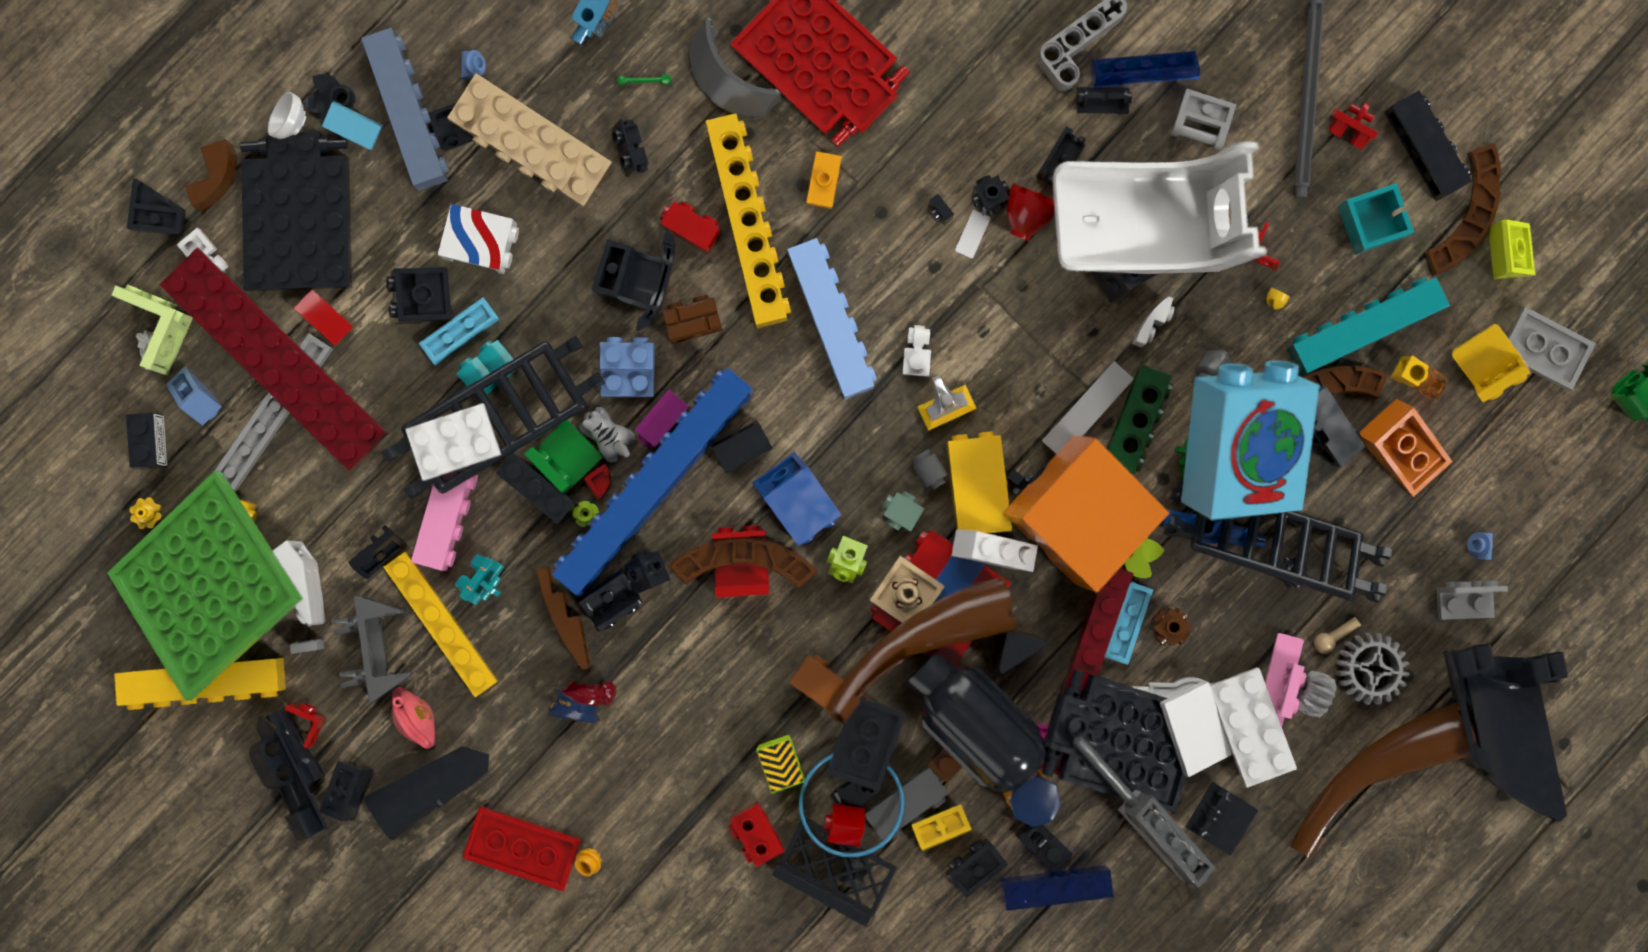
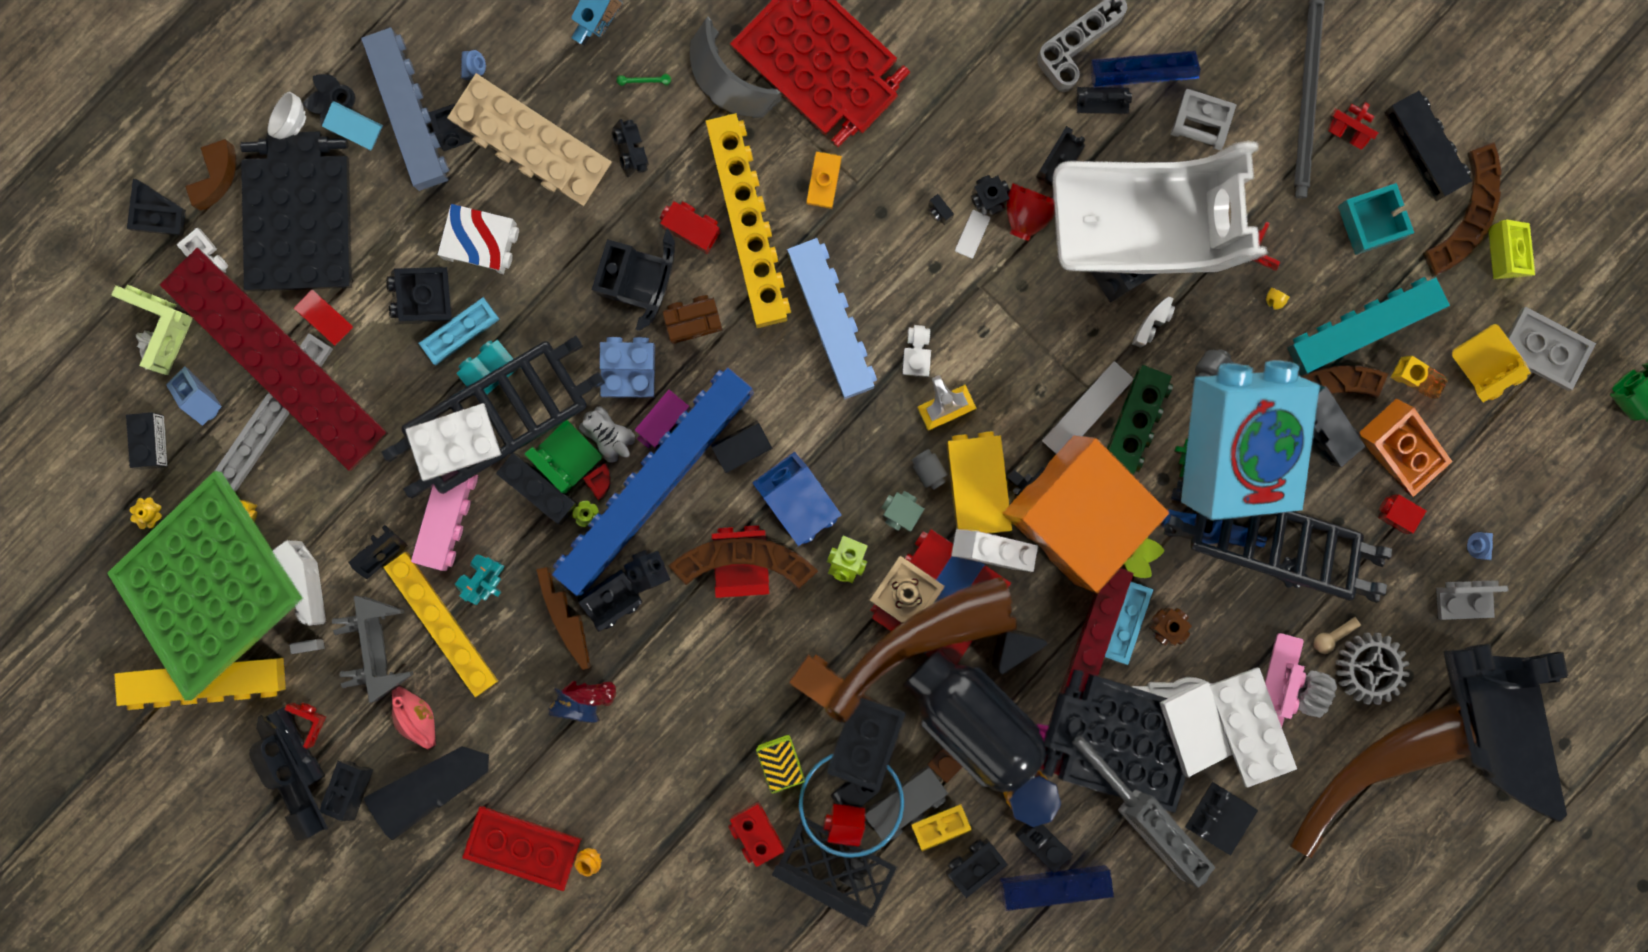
(1401, 513): none -> red brick

